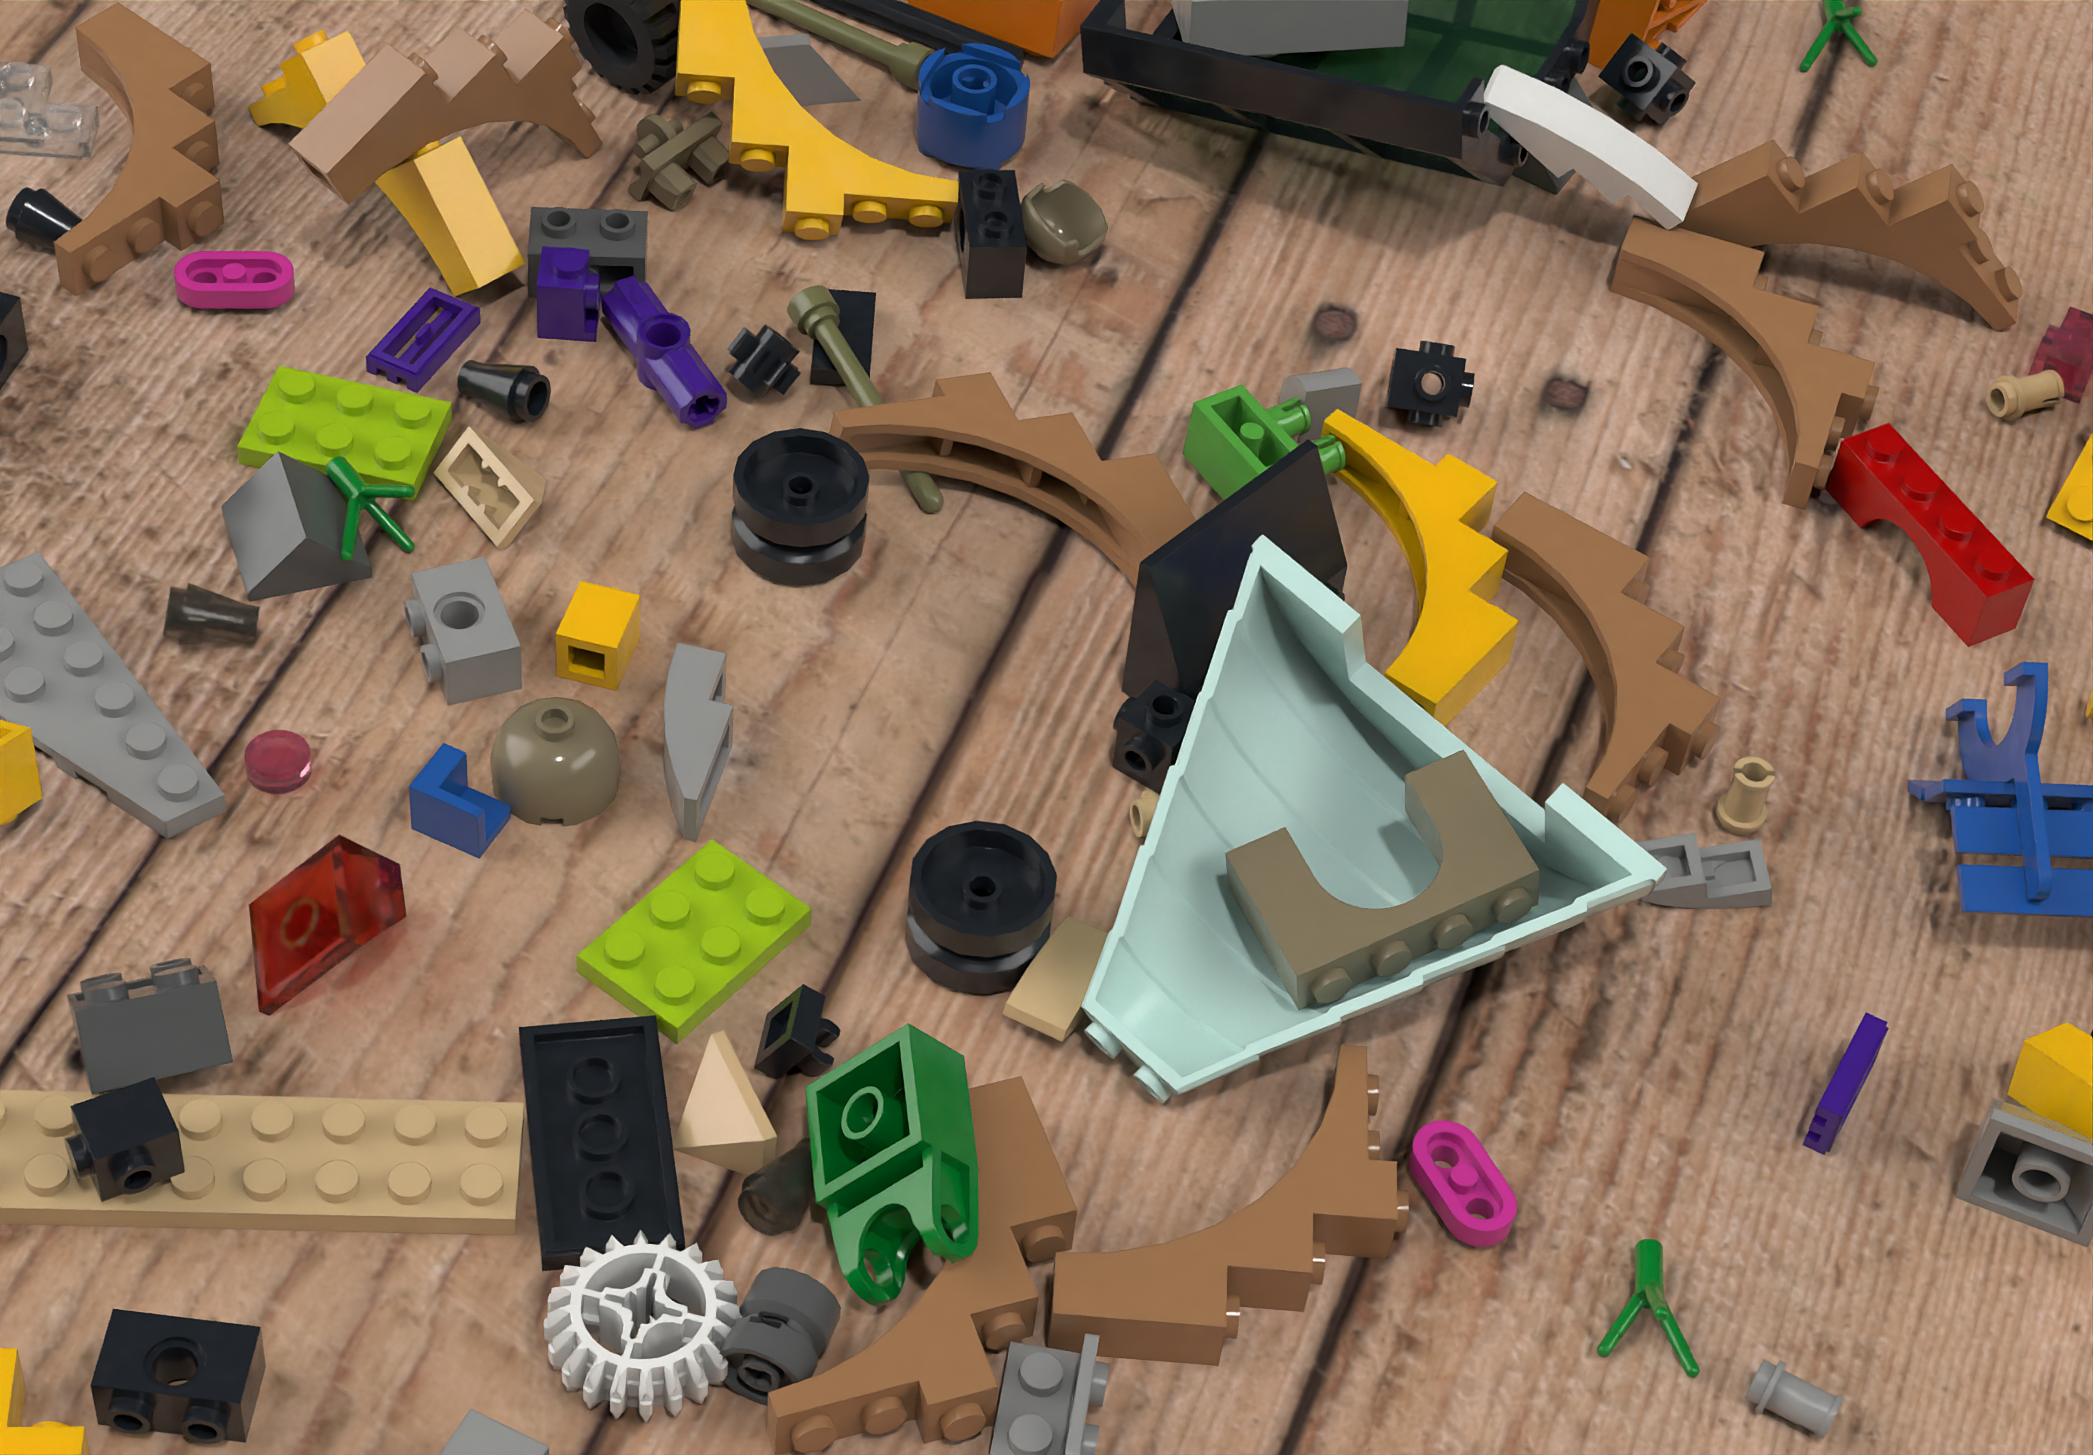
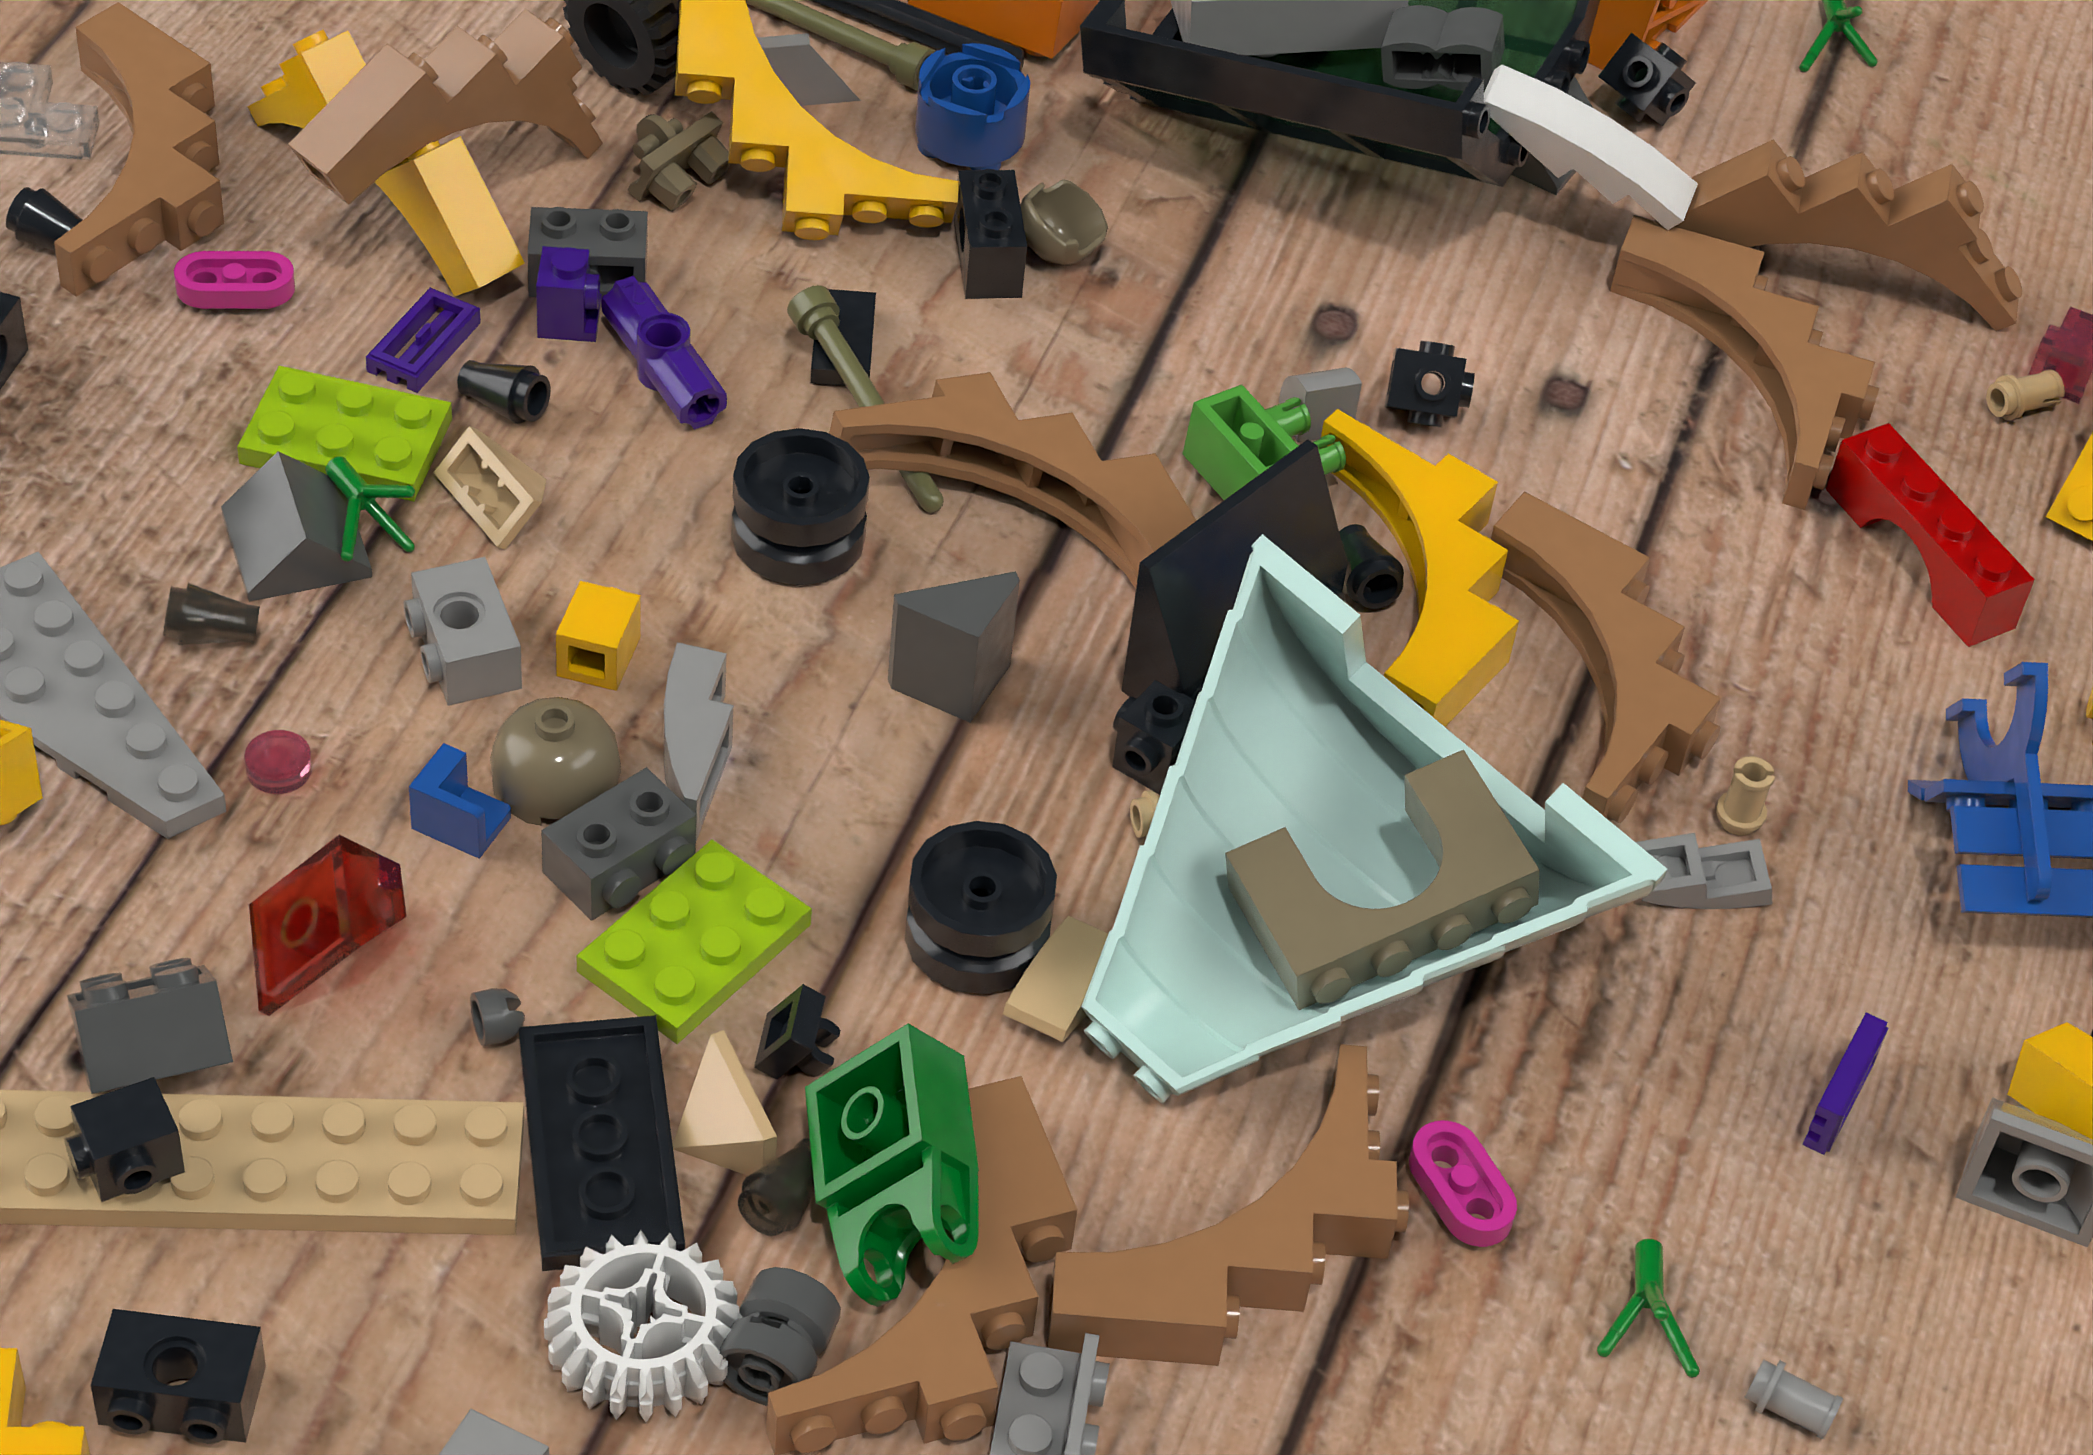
(495, 1015): none -> dark grey hinge
(618, 844): none -> dark grey brick
(764, 361): black gear -> none
(953, 642): none -> dark grey slope
(1372, 572): none -> black cone
(1441, 47): none -> dark grey brick

